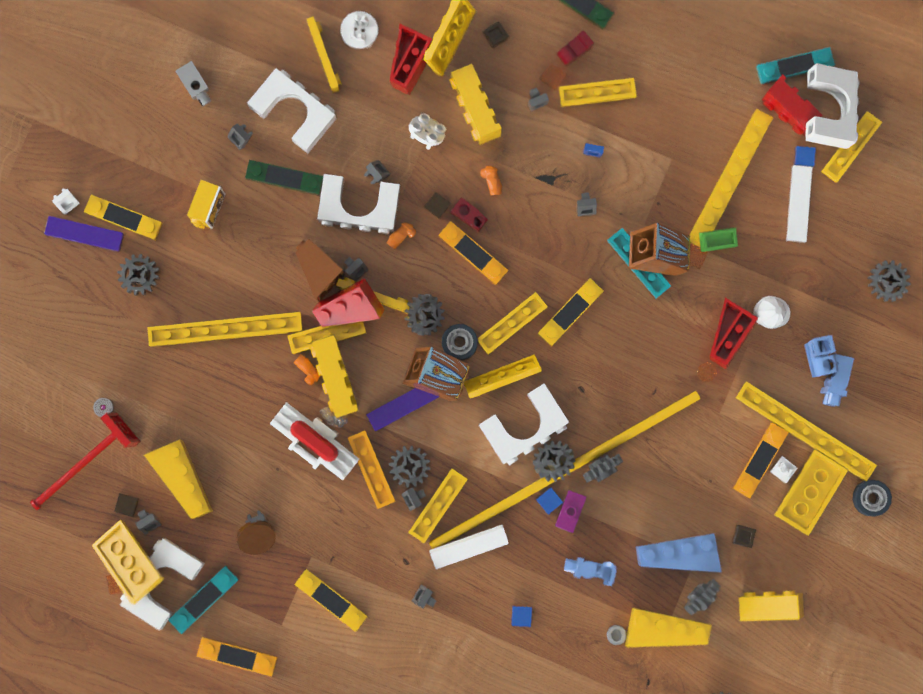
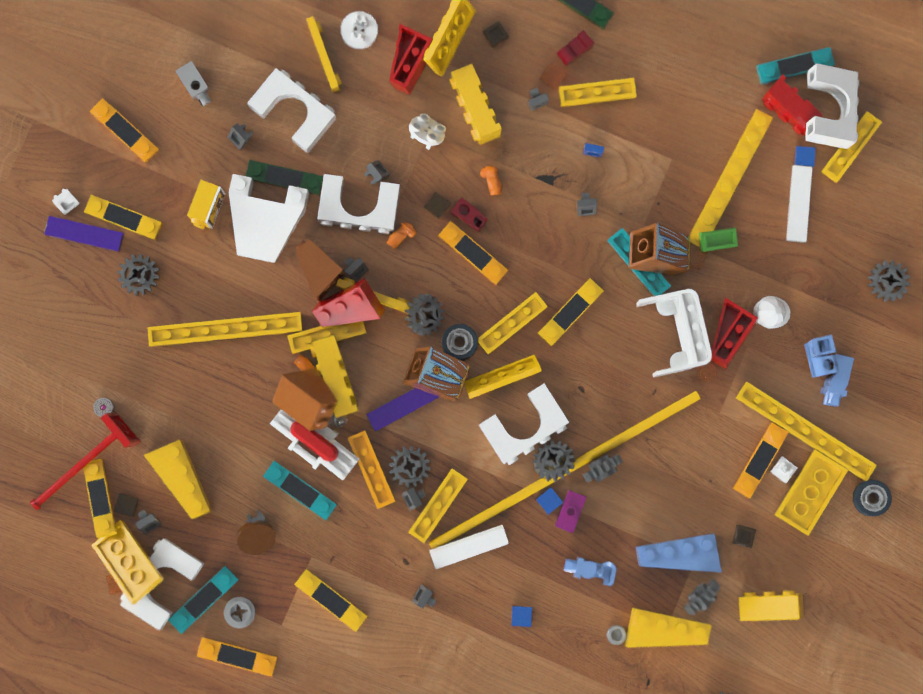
(99, 499): none -> yellow plate
(124, 130): none -> plate
(235, 620): none -> light grey gear
(261, 224): none -> white wedge
(300, 490): none -> plate
(305, 398): none -> dark orange slope
(690, 327): none -> white windscreen

